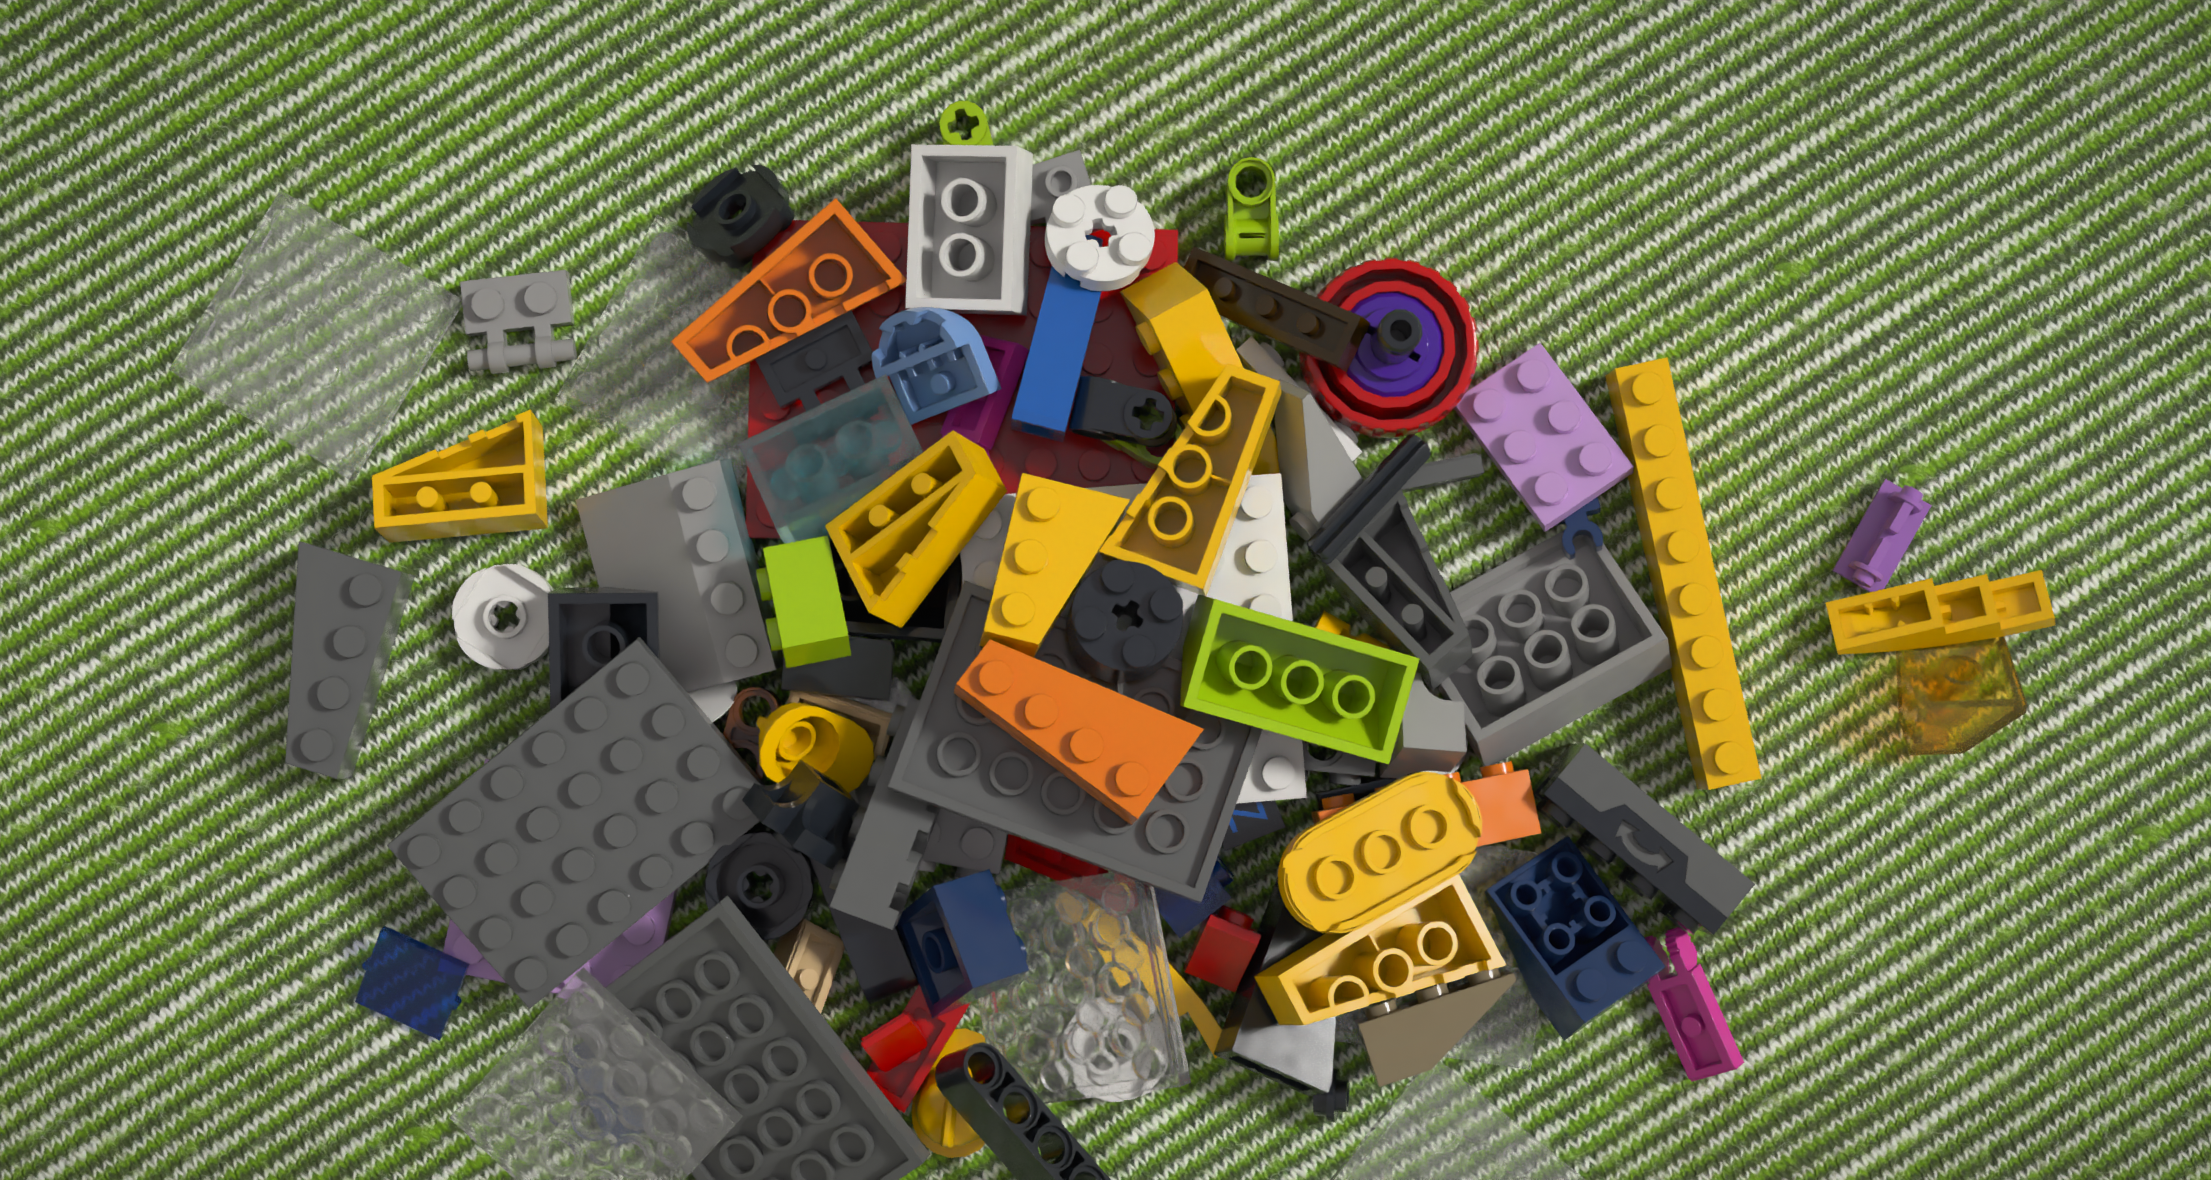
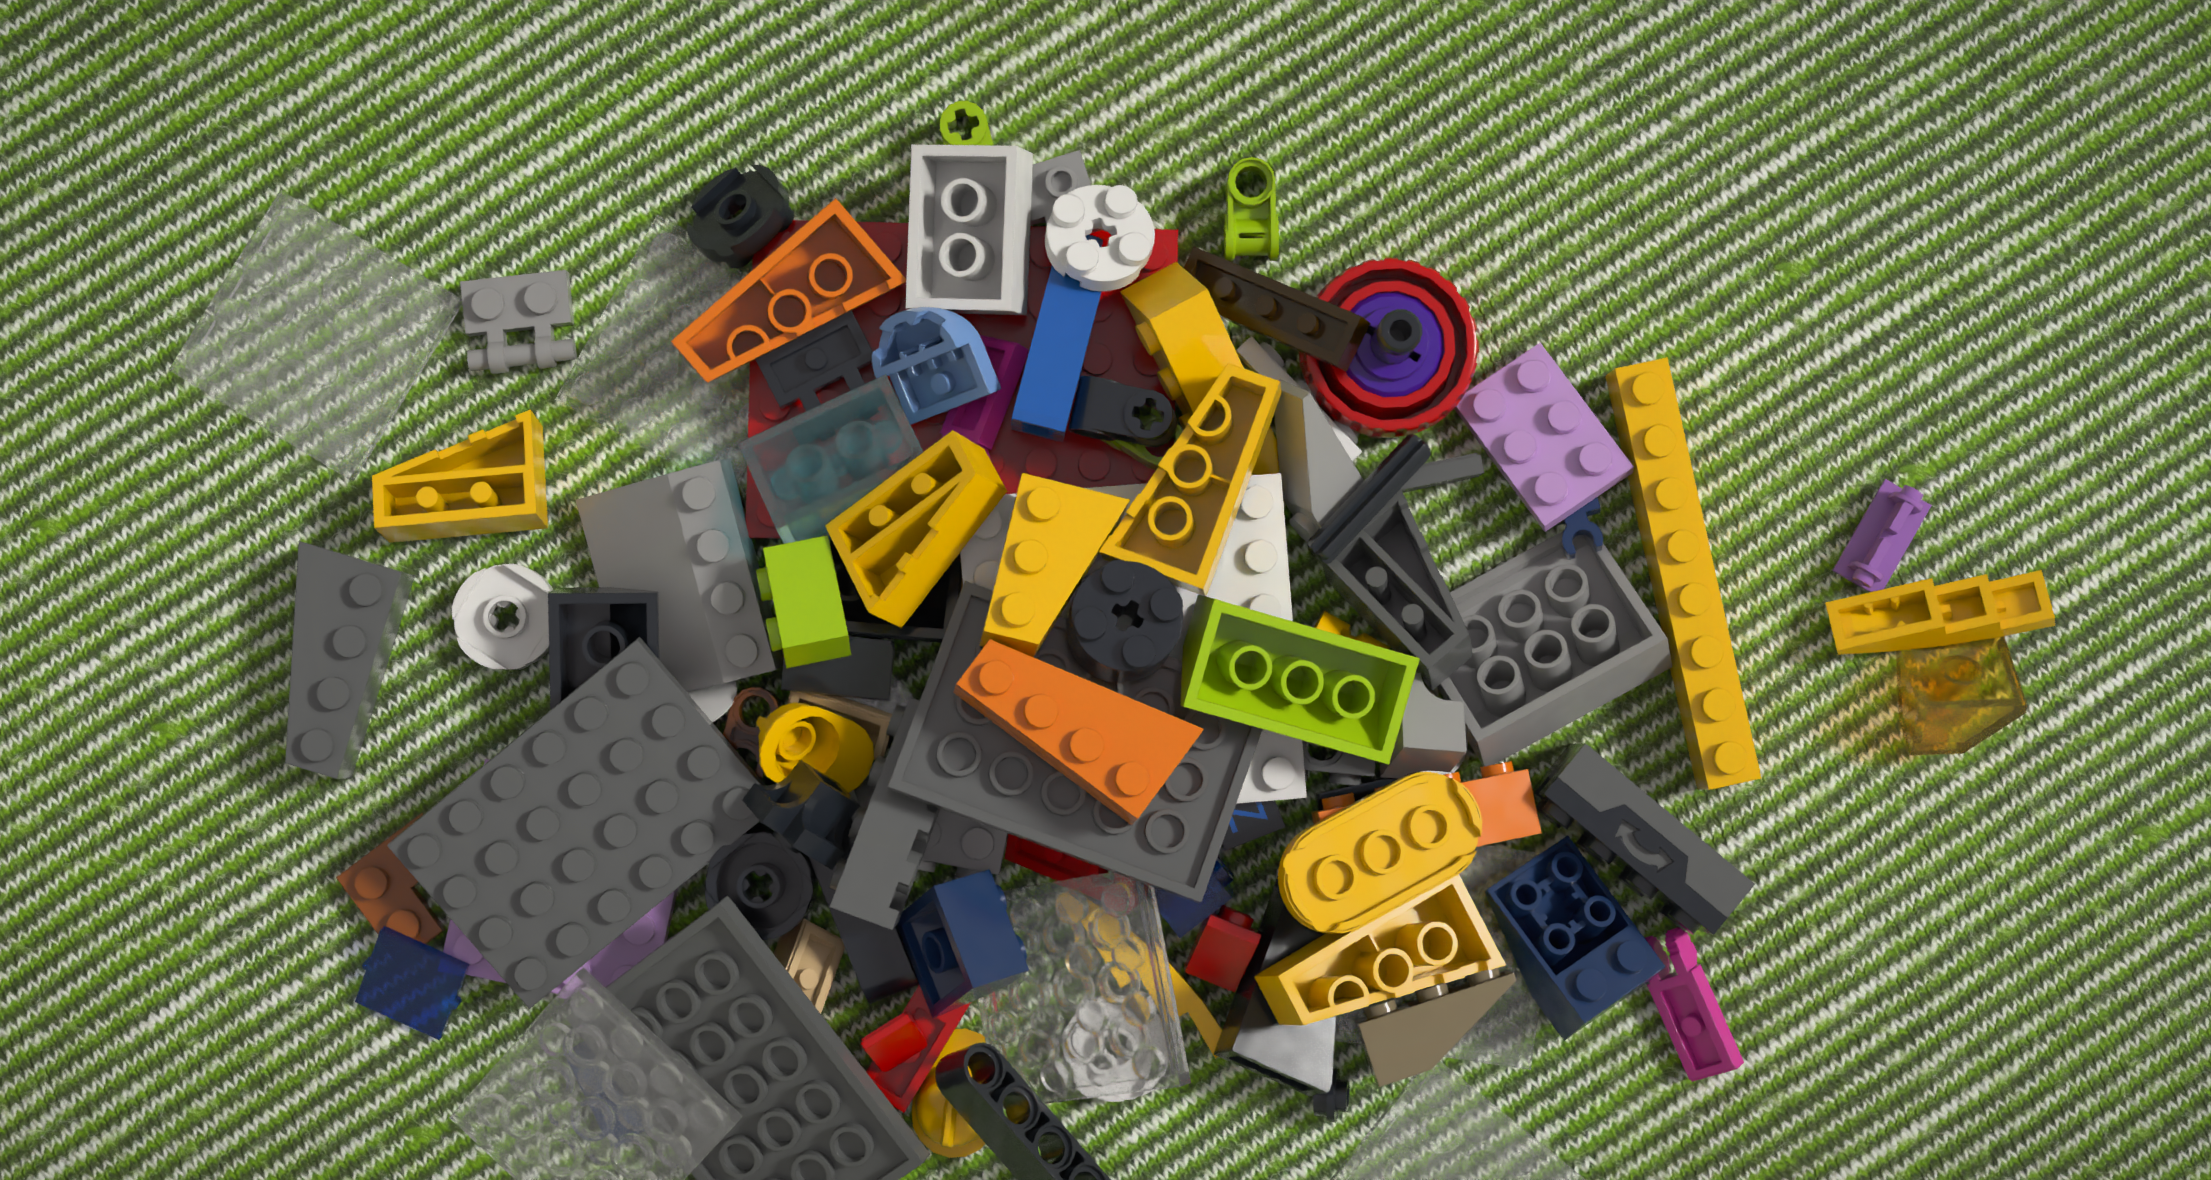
(388, 894): none -> dark orange plate

